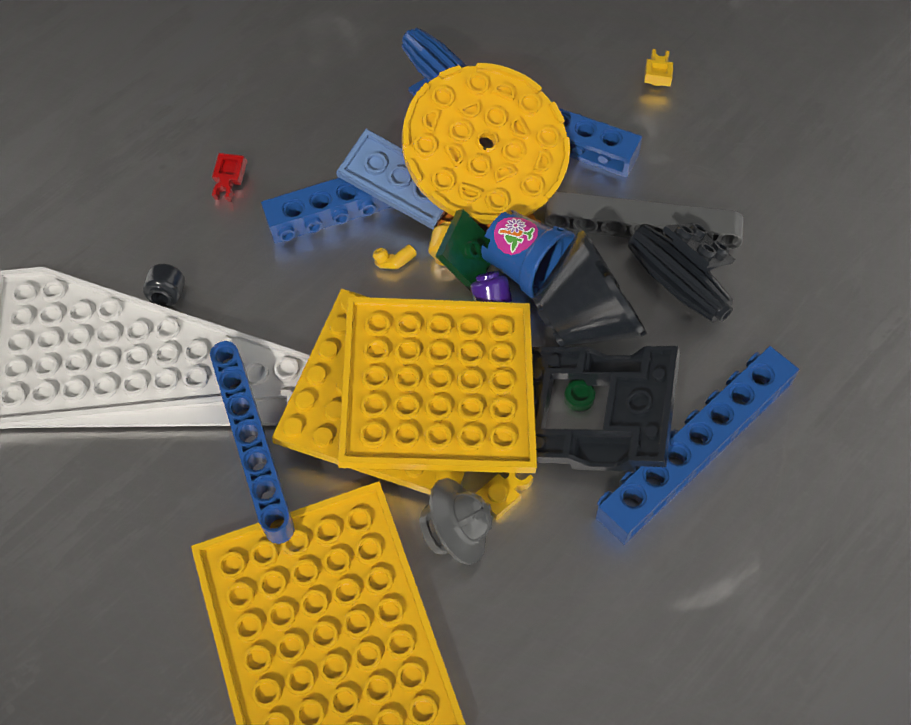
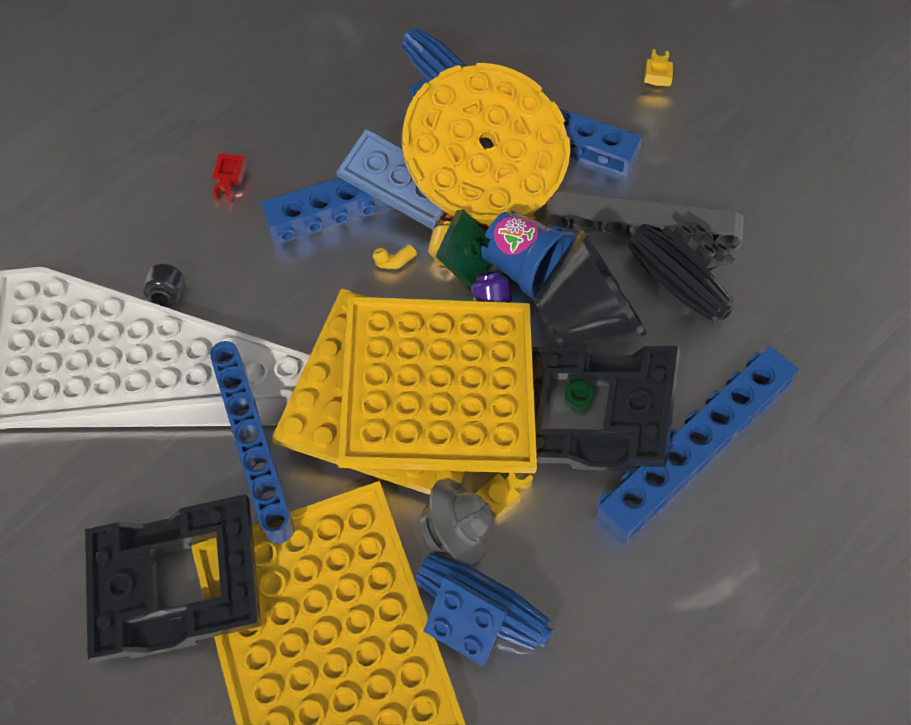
(124, 589): none -> black piece
(476, 610): none -> blue plate

